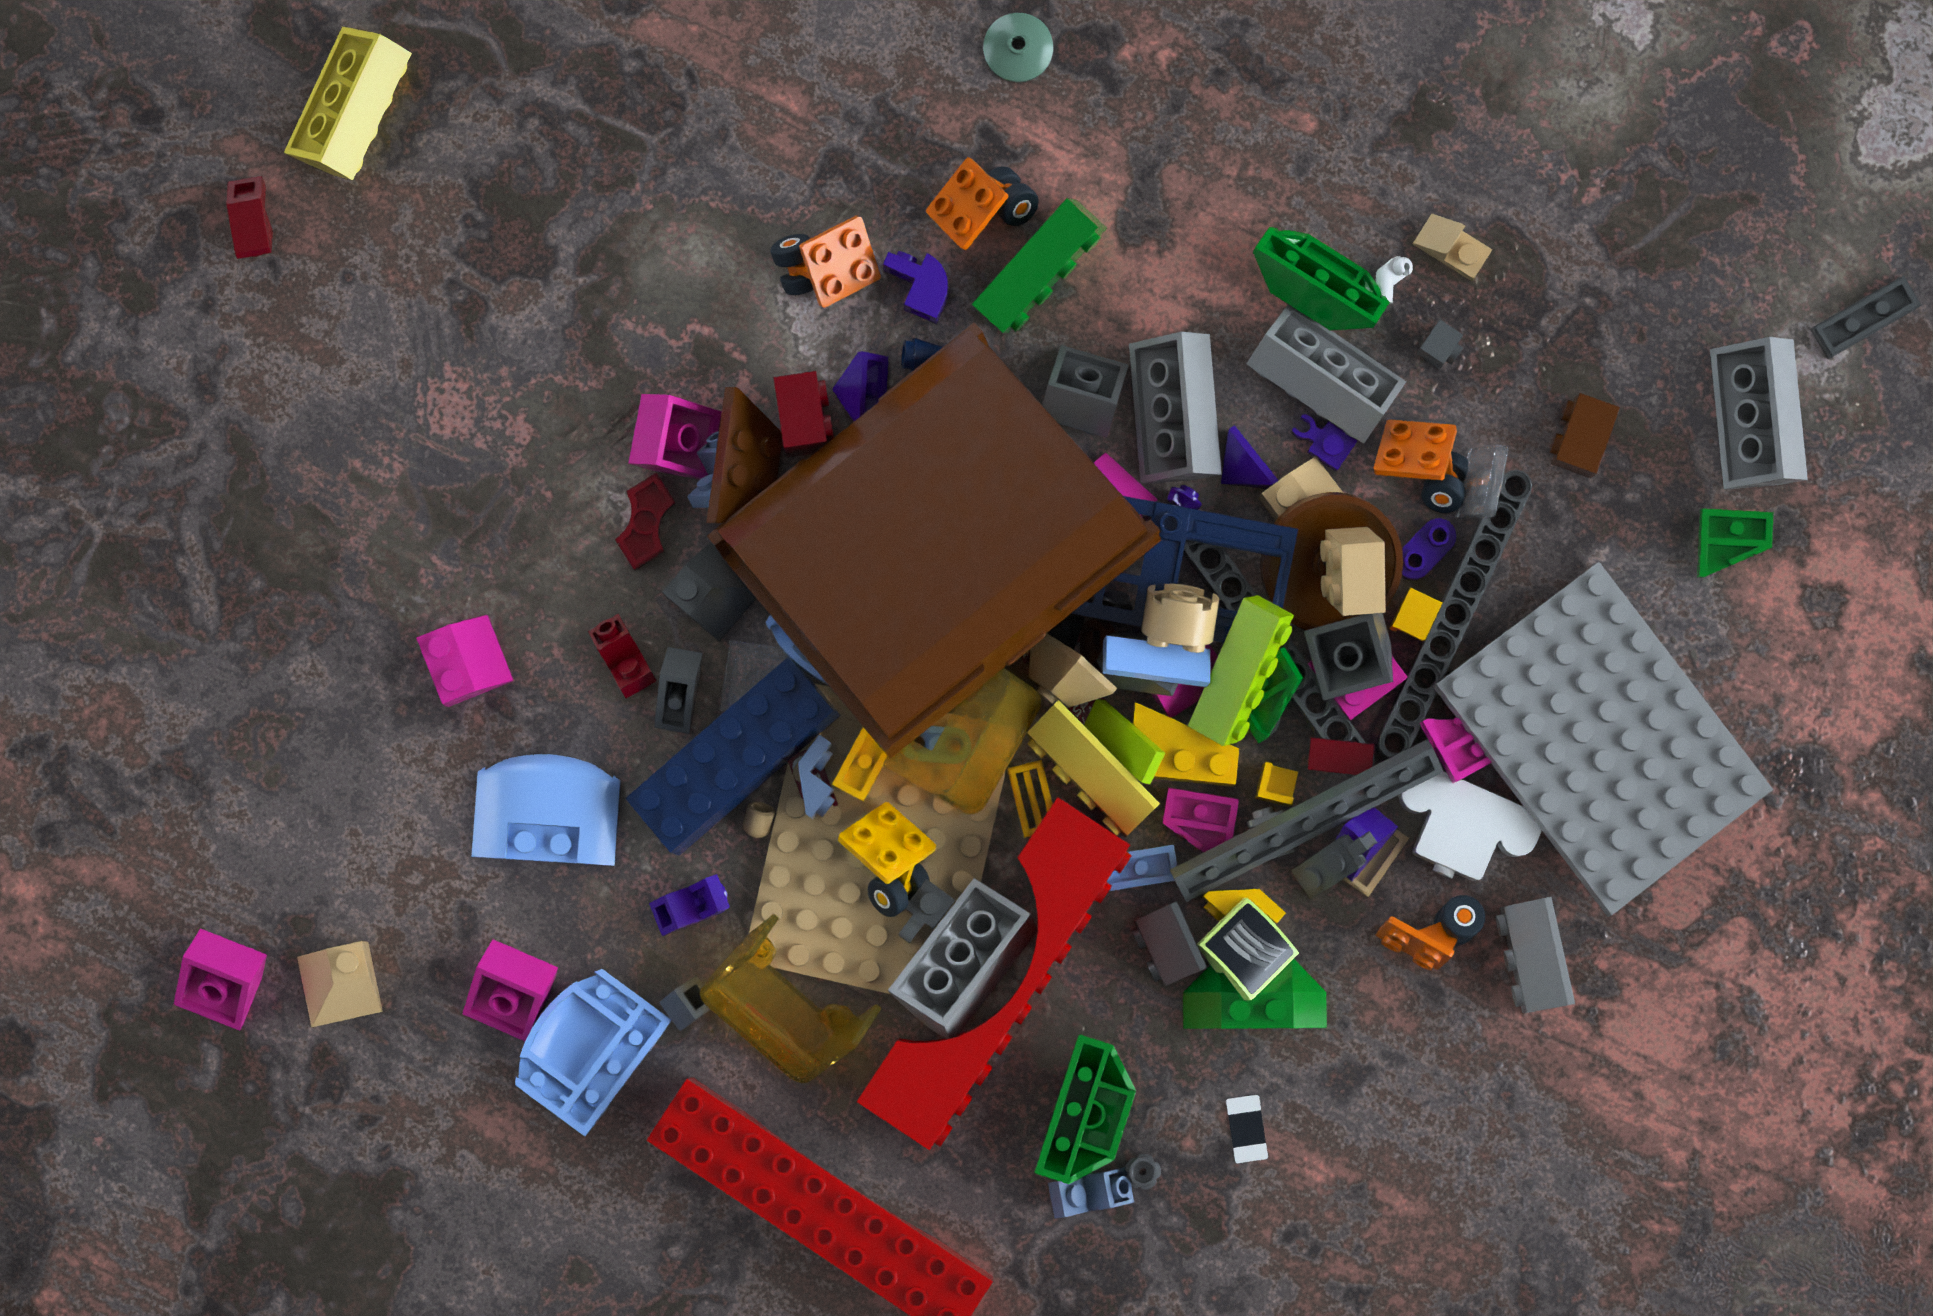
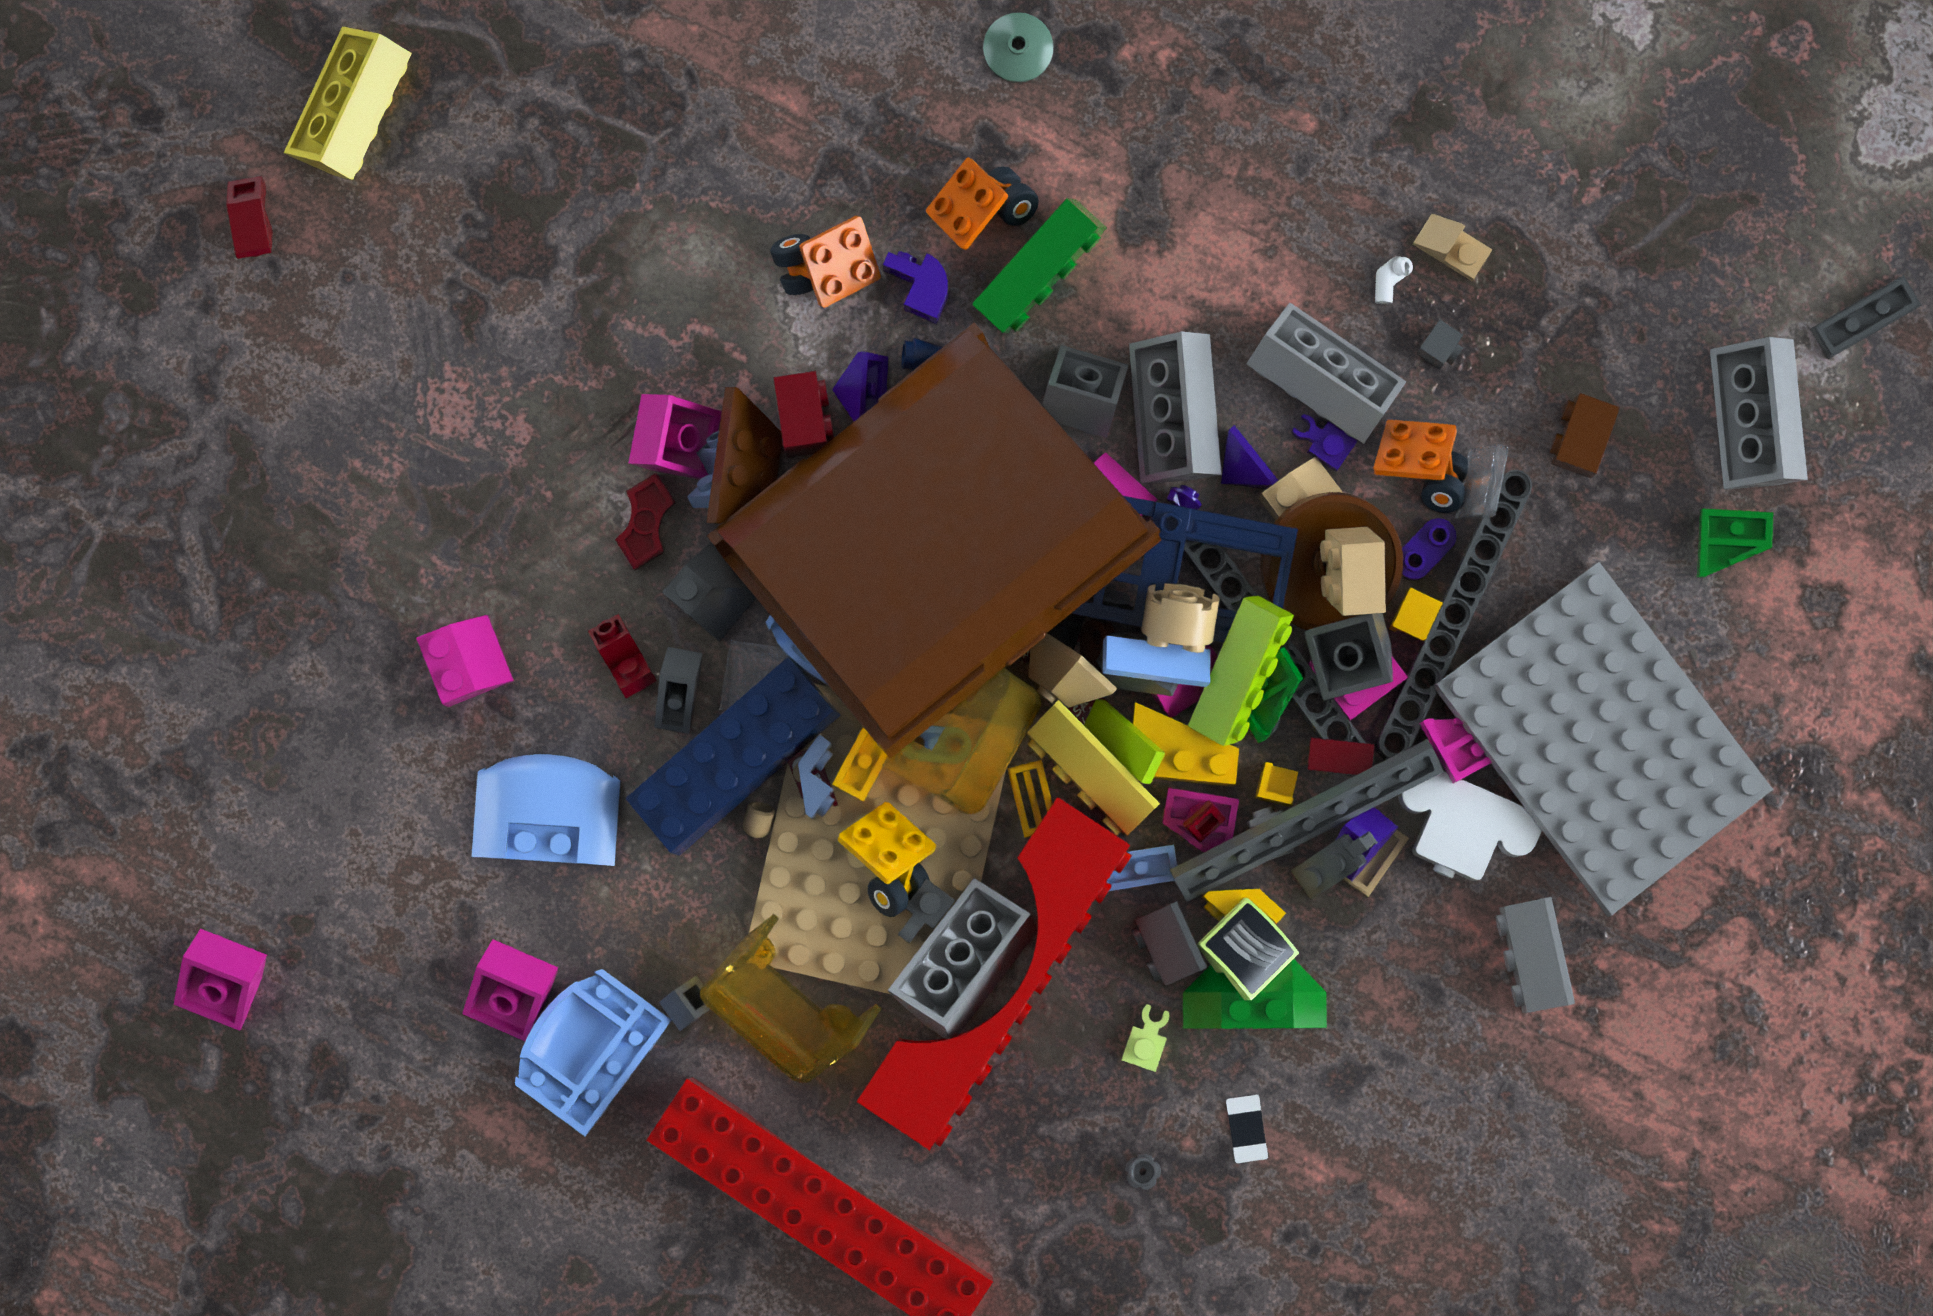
(339, 983): tan slope -> none
(690, 905): dark purple brick -> none
(1087, 1113): green wedge -> none
(1091, 1193): sand blue slope -> none
(1144, 1045): none -> yellowish green plate
(1203, 820): none -> dark red slope
(1319, 280): green wedge -> none
(1433, 945): orange plate -> none

